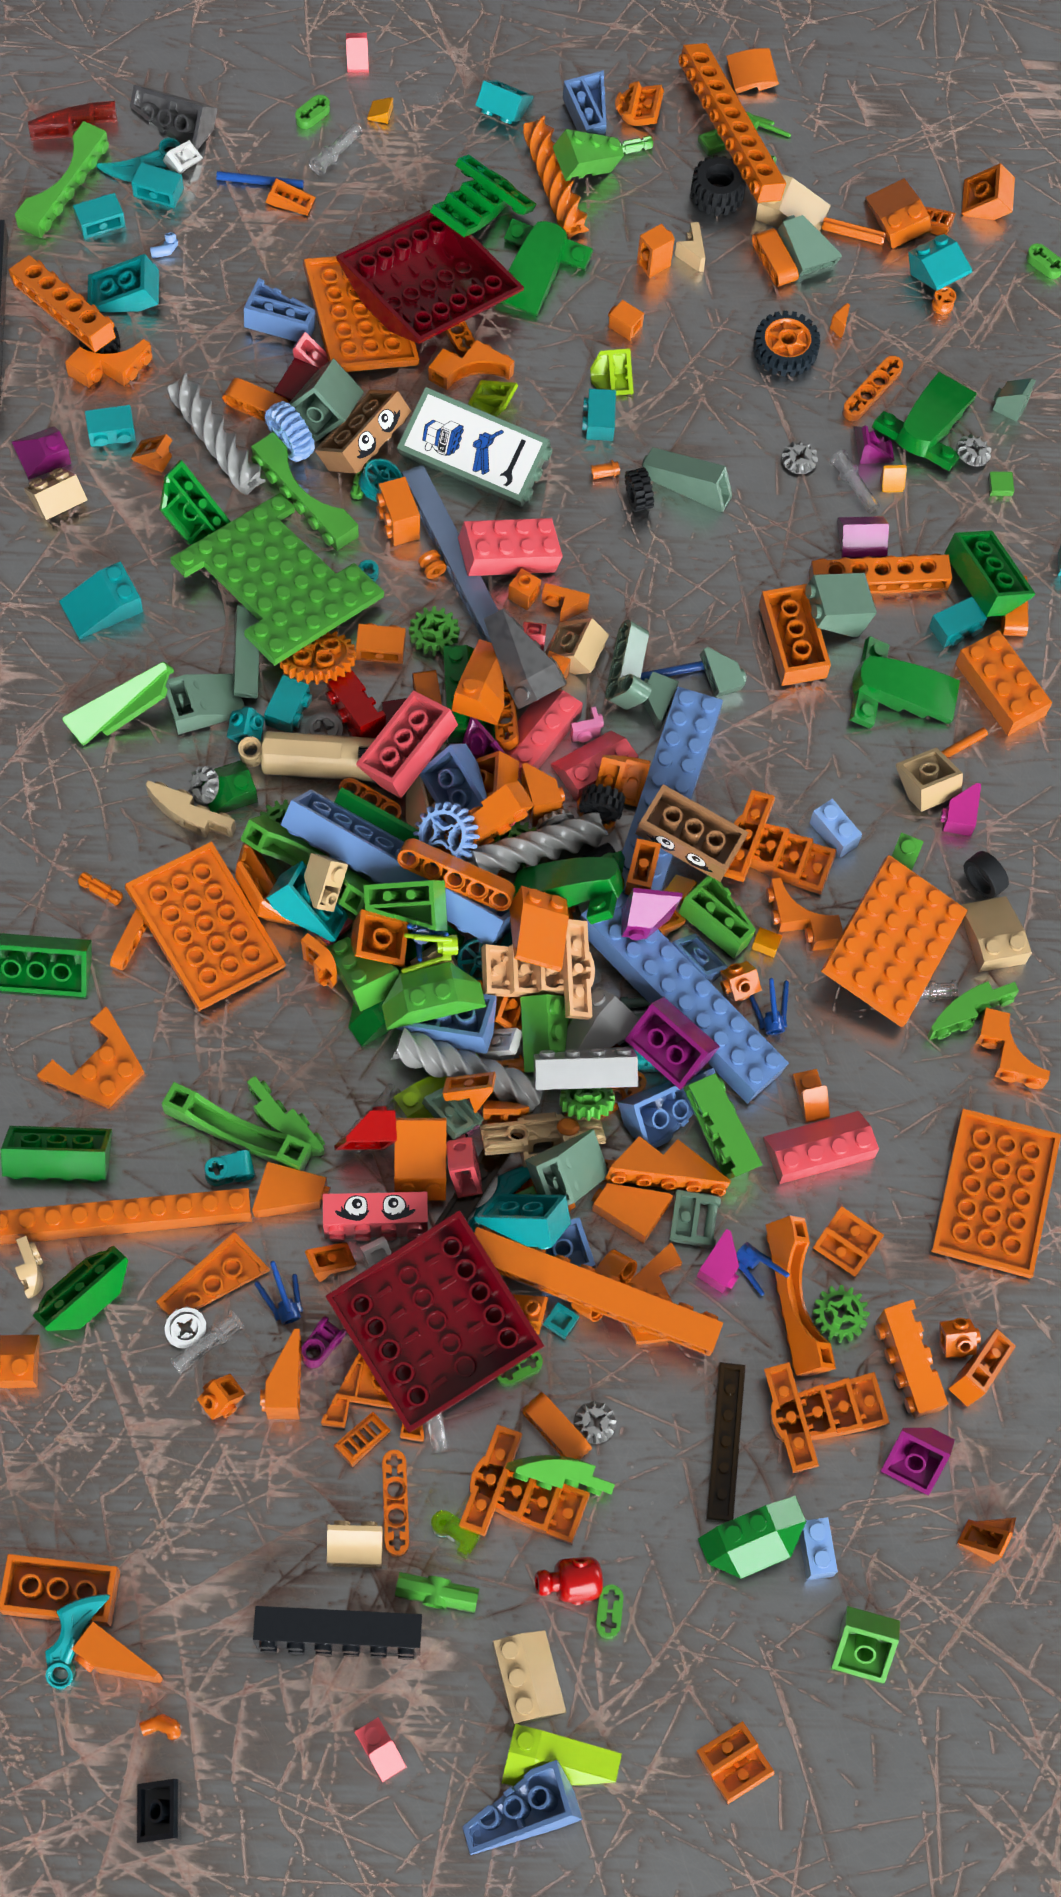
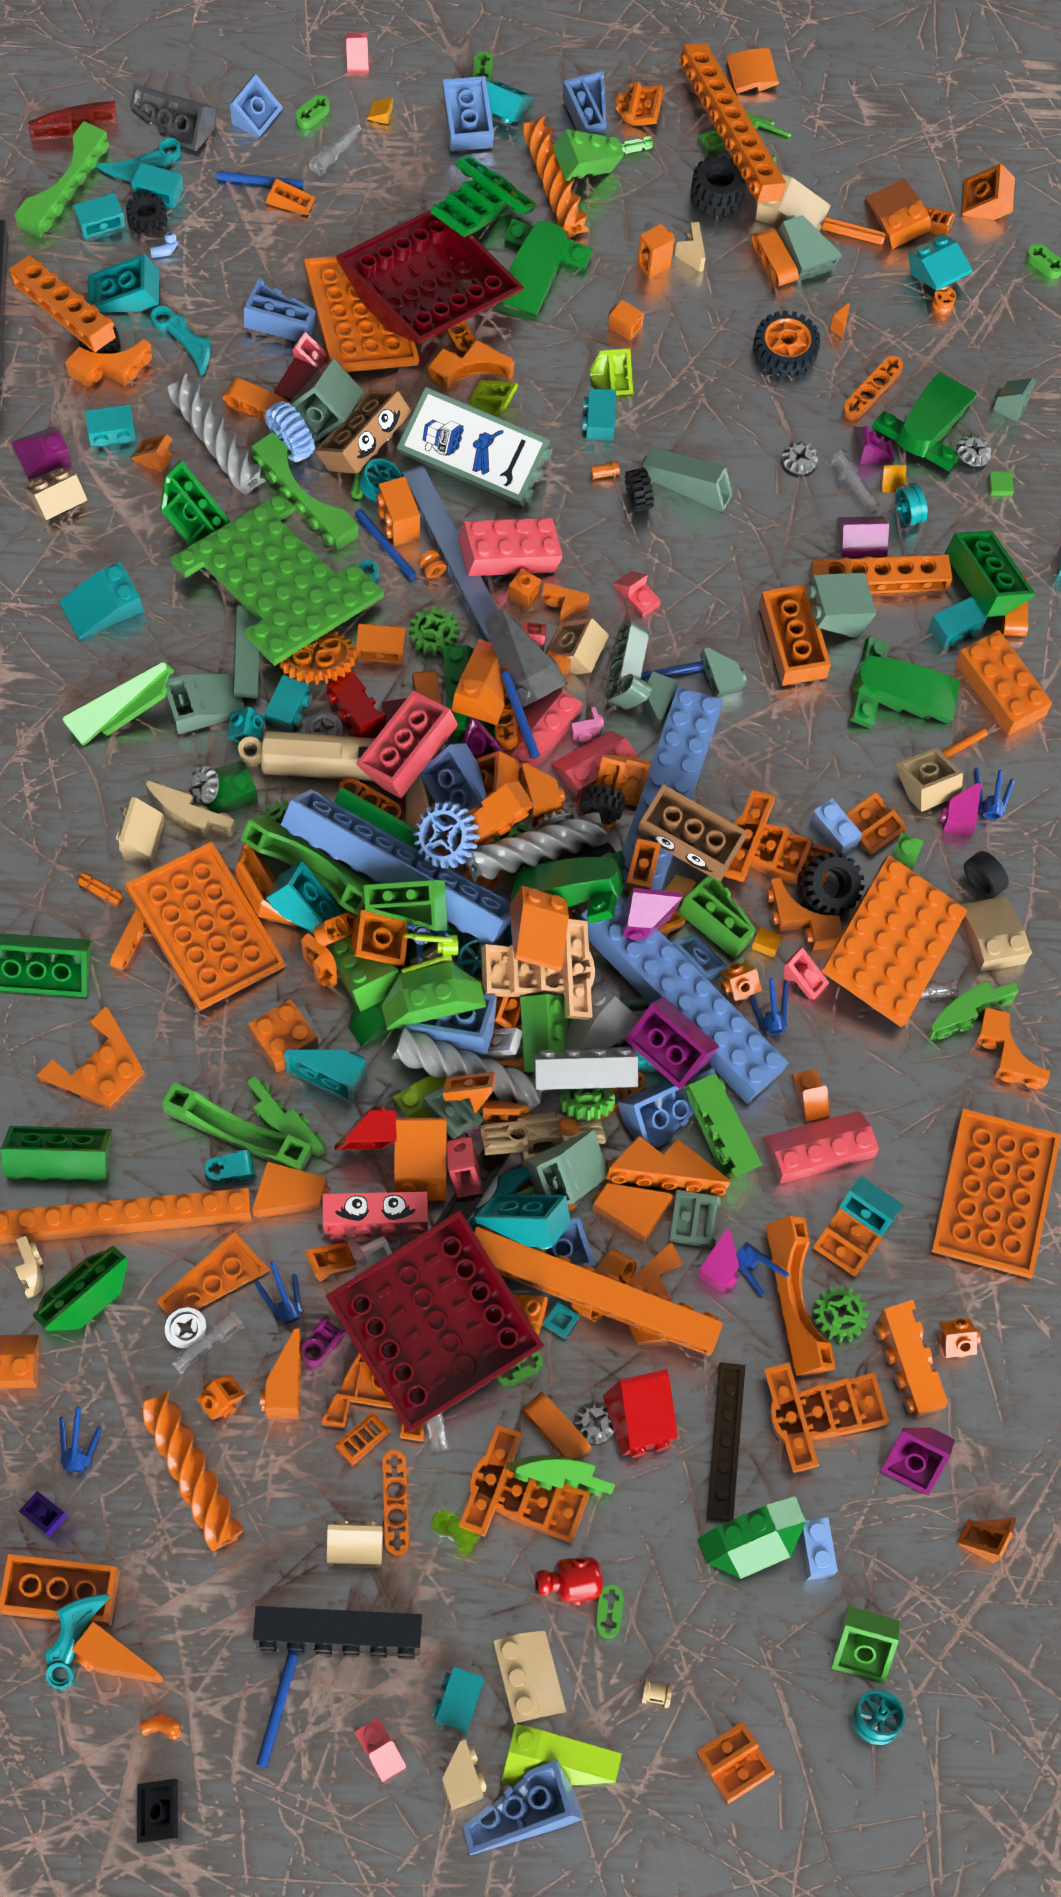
(44, 1514): none -> dark purple slope
(75, 1459): none -> blue plant
(140, 832): none -> tan slope
(146, 203): none -> black tyre
(182, 157): white slope -> none
(187, 1467): none -> orange piece
(196, 345): none -> teal piece
(254, 107): none -> medium blue slope
(277, 1710): none -> blue bar
(280, 1031): none -> orange brick
(324, 880): tan slope -> none
(329, 1069): none -> teal slope
(334, 929): none -> orange beam
(385, 543): none -> blue bar
(436, 1592): bright green piece -> none
(449, 864): orange beam -> none
(459, 1700): none -> teal brick
(460, 1780): none -> tan slope
(468, 114): none -> medium blue slope
(483, 70): none -> bright green beam
(520, 715): none -> blue bar
(637, 593): none -> coral slope
(642, 1413): none -> red slope
(656, 1693): none -> tan bush
(805, 973): none -> coral slope
(848, 879): none -> black tyre
(871, 1206): none -> teal brick
(875, 823): none -> orange slope
(878, 1717): none -> teal wheel
(911, 504): none -> teal wheel
(982, 1368): orange slope -> none
(993, 807): none -> blue plant

